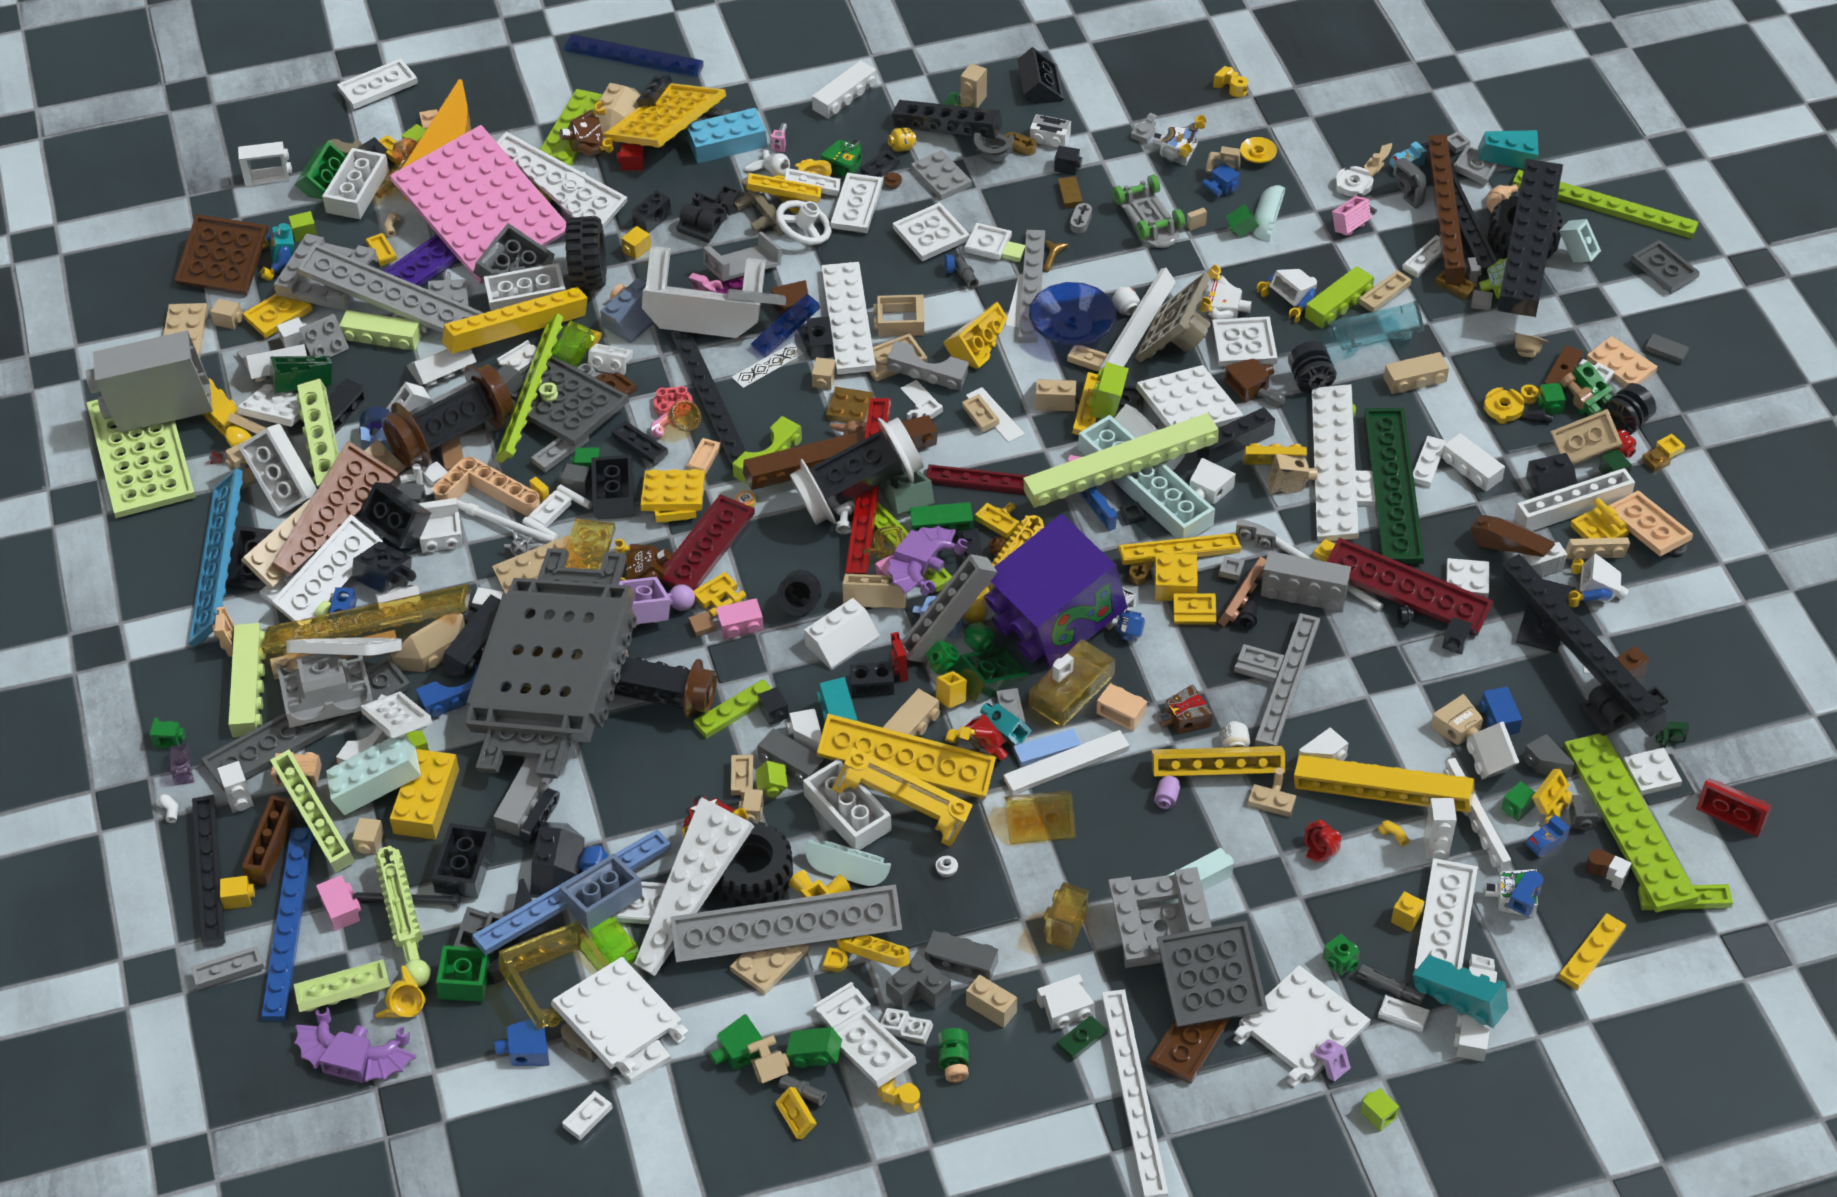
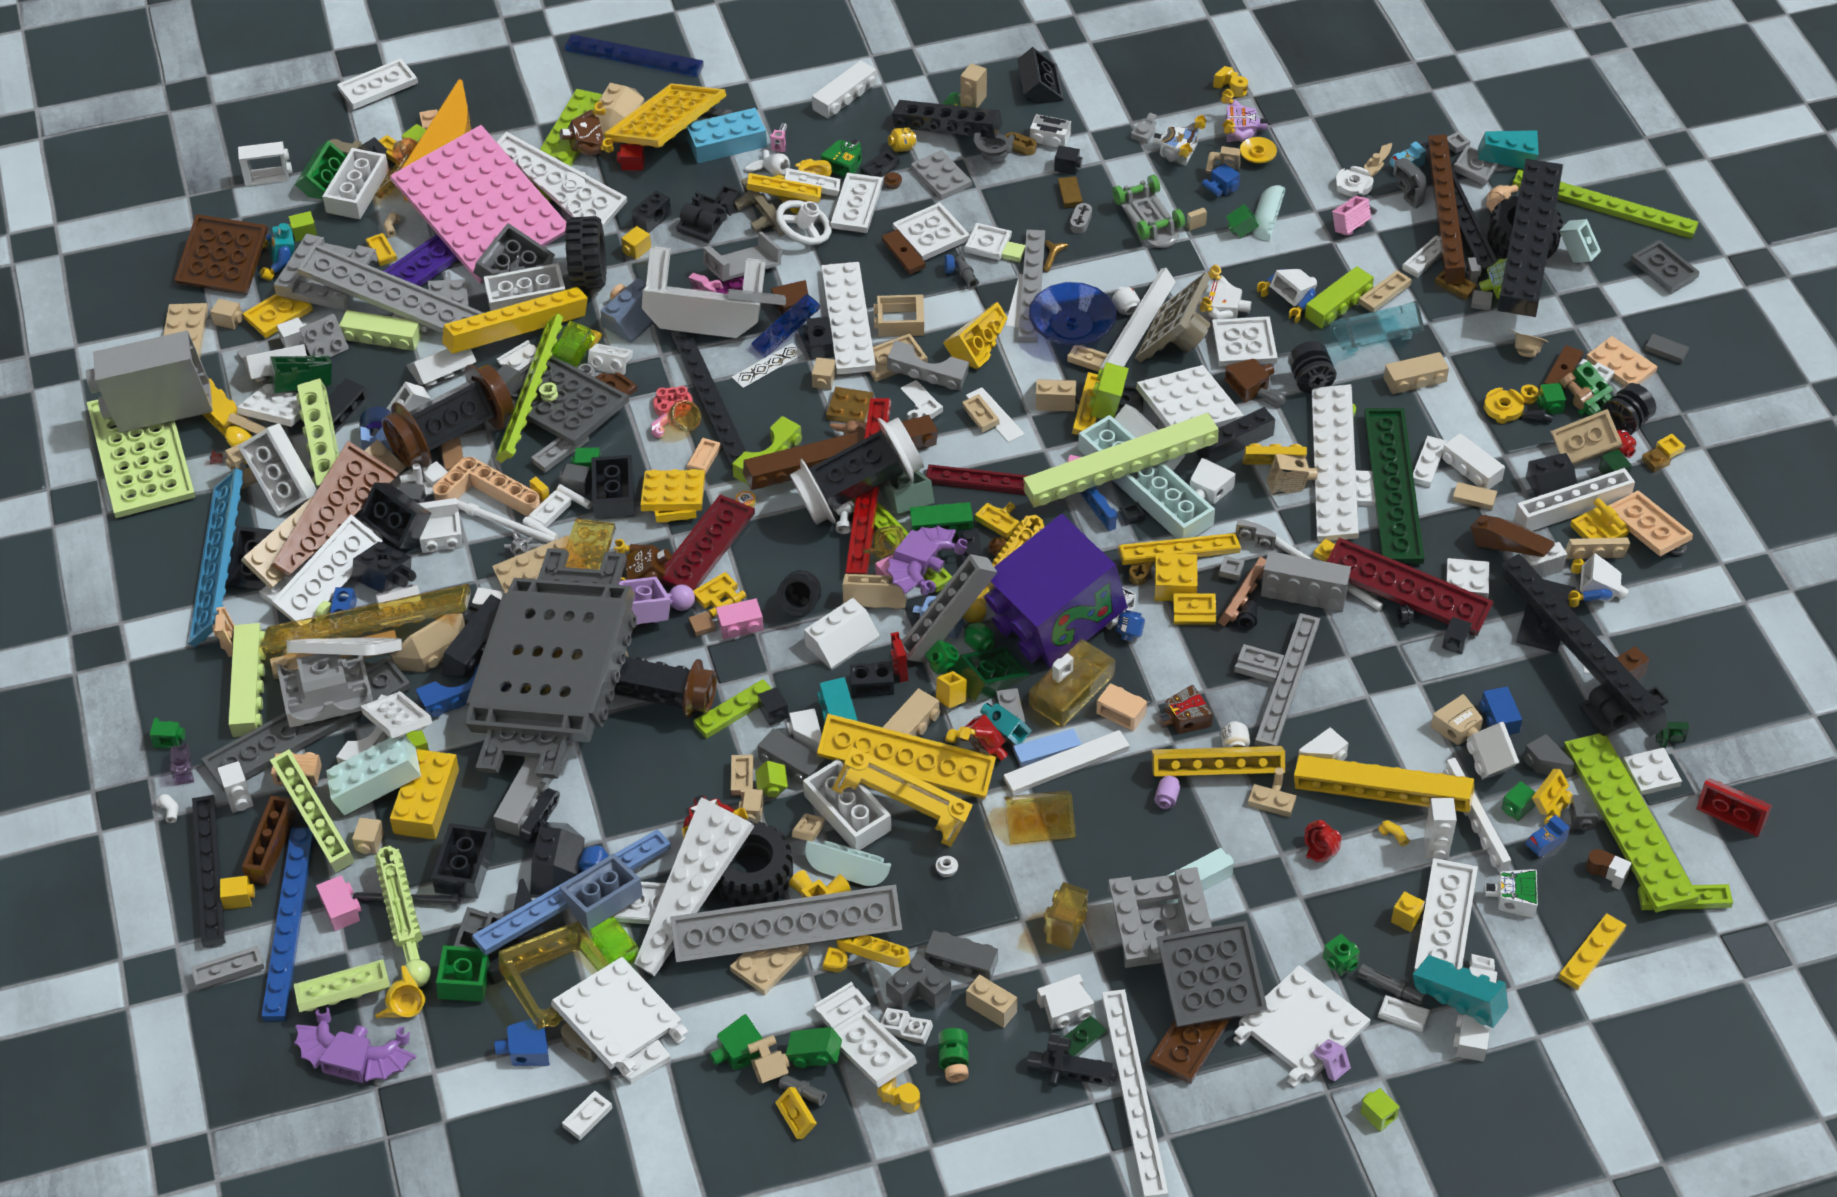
(639, 442): black plate -> none
(654, 90): black plate -> none
(808, 827): none -> tan plate
(903, 251): none -> reddish brown tile
(1061, 1065): none -> black piece
(1240, 120): none -> torso
(1474, 496): none -> tan tile
(1522, 896): blue leg -> none

